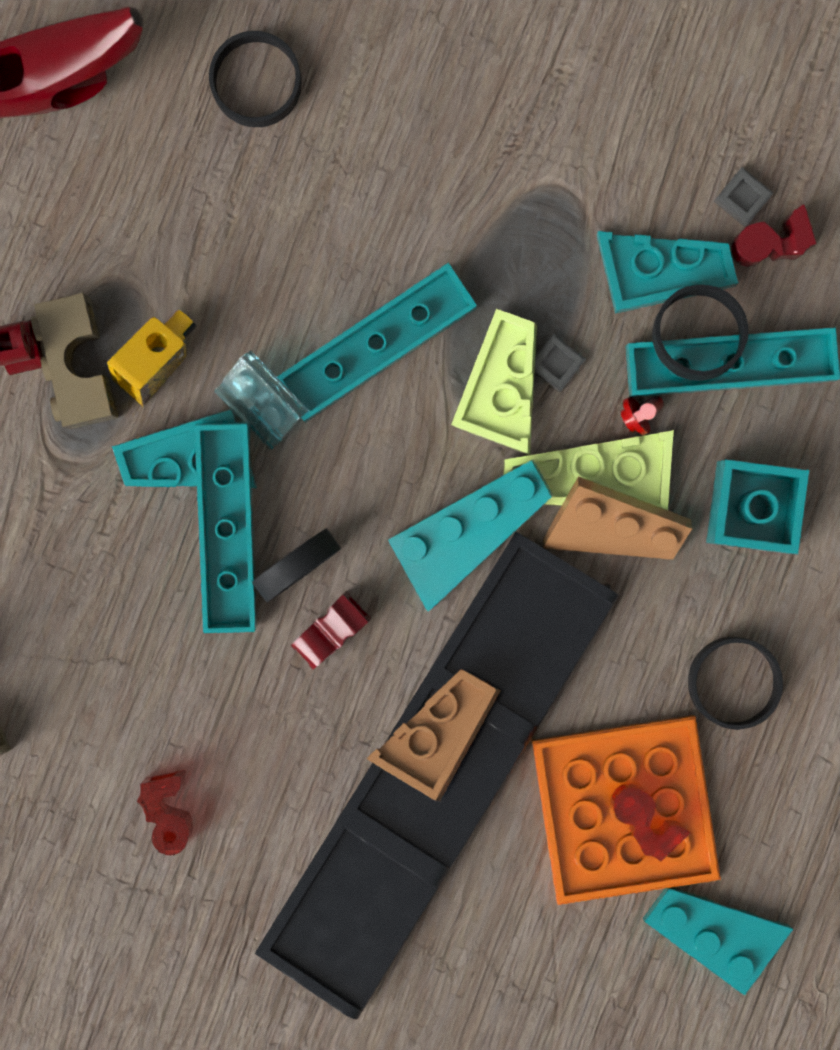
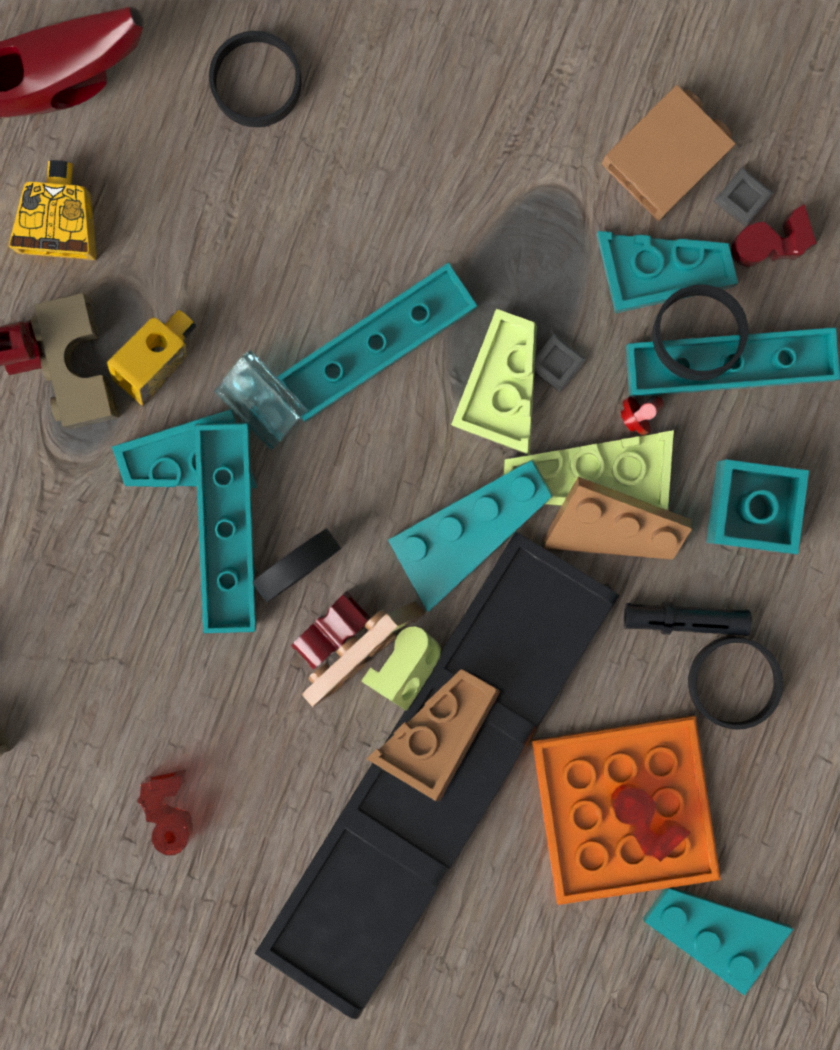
(55, 217): none -> torso
(352, 654): none -> wing
(406, 668): none -> yellowish green leg
(668, 152): none -> medium nougat brick
(687, 619): none -> black pin

